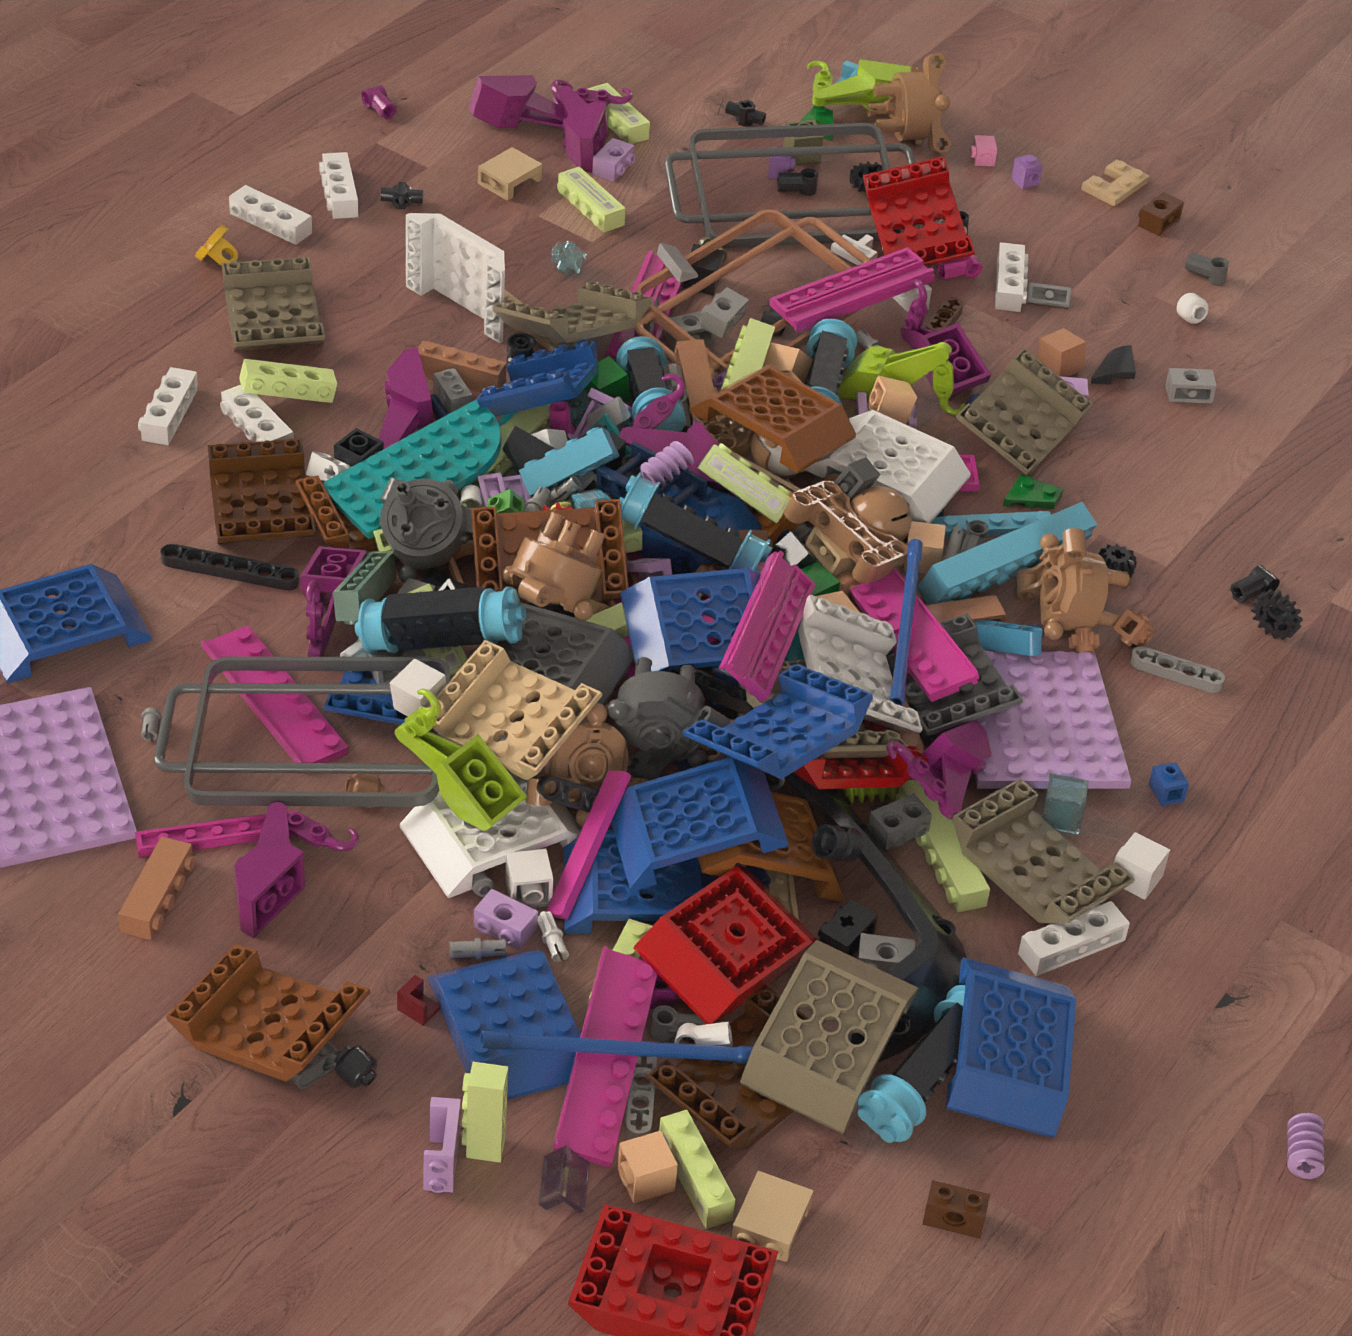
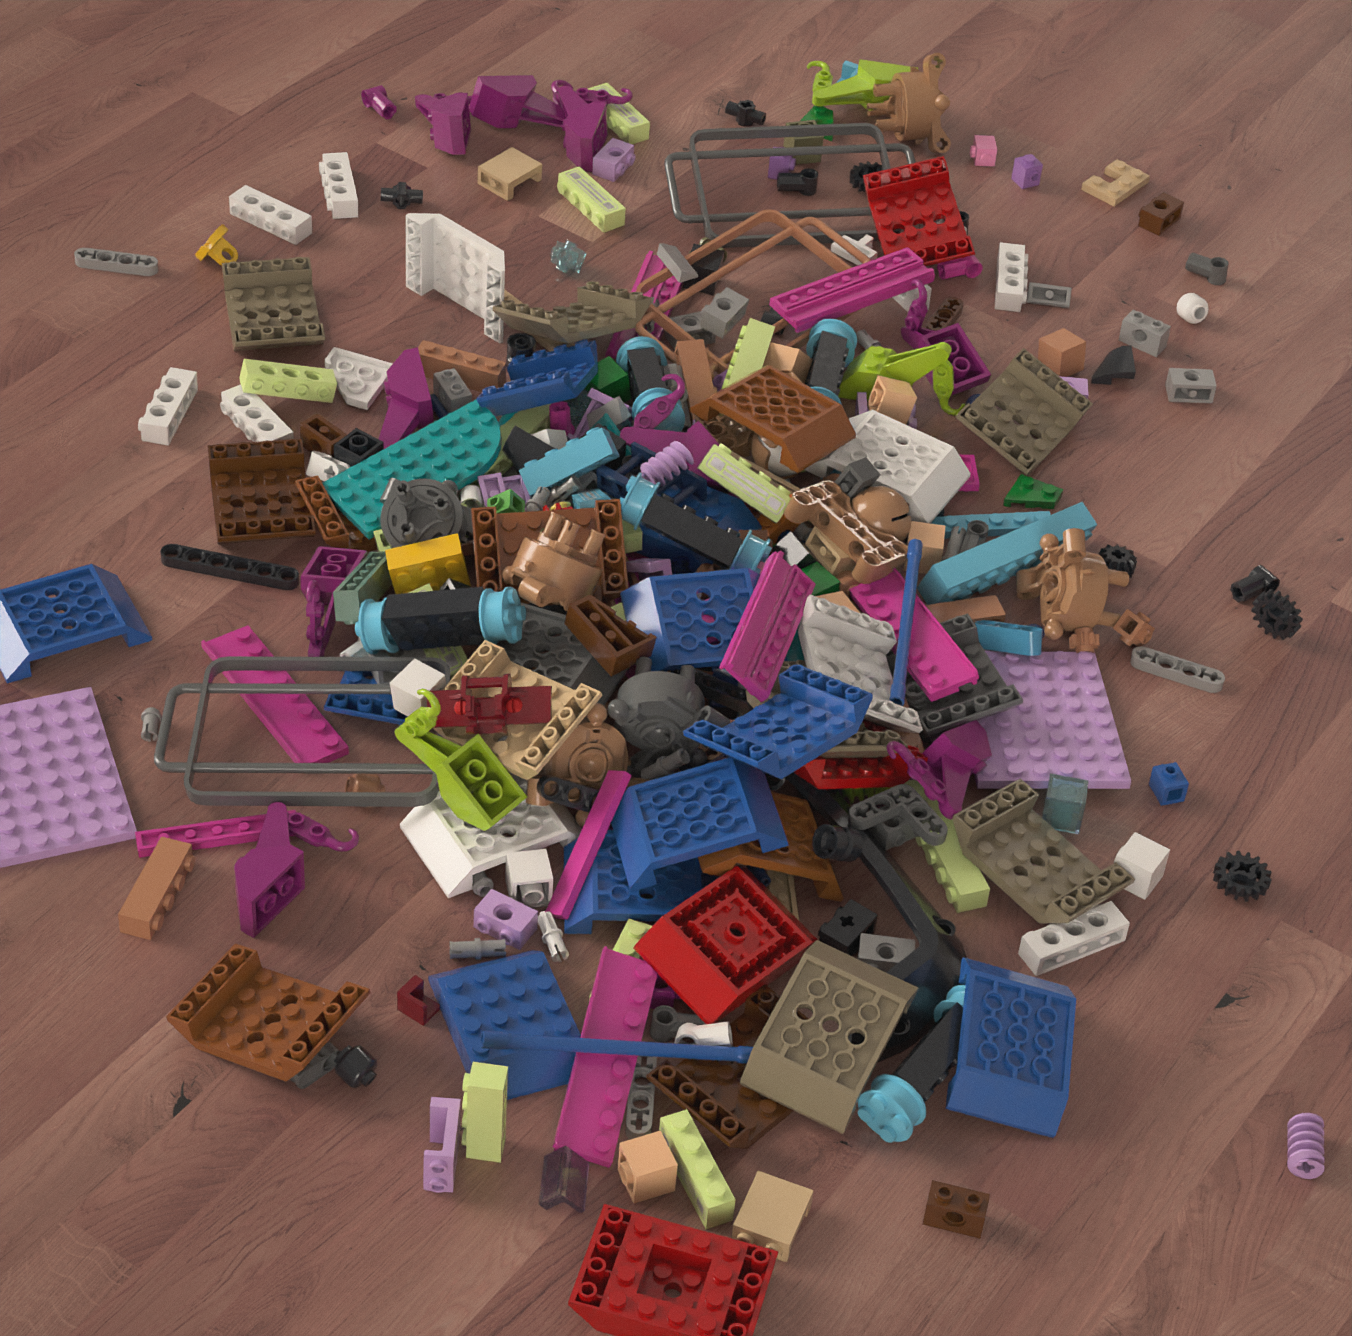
(139, 264): none -> light grey beam
(320, 435): none -> reddish brown brick
(357, 376): none -> white plate
(427, 563): none -> yellow brick
(449, 119): none -> magenta slope
(493, 715): none -> dark red piece
(607, 636): none -> reddish brown wedge
(666, 765): none -> light grey pin
(903, 806): none -> dark grey beam
(1144, 333): none -> light grey brick
(1242, 876): none -> black gear

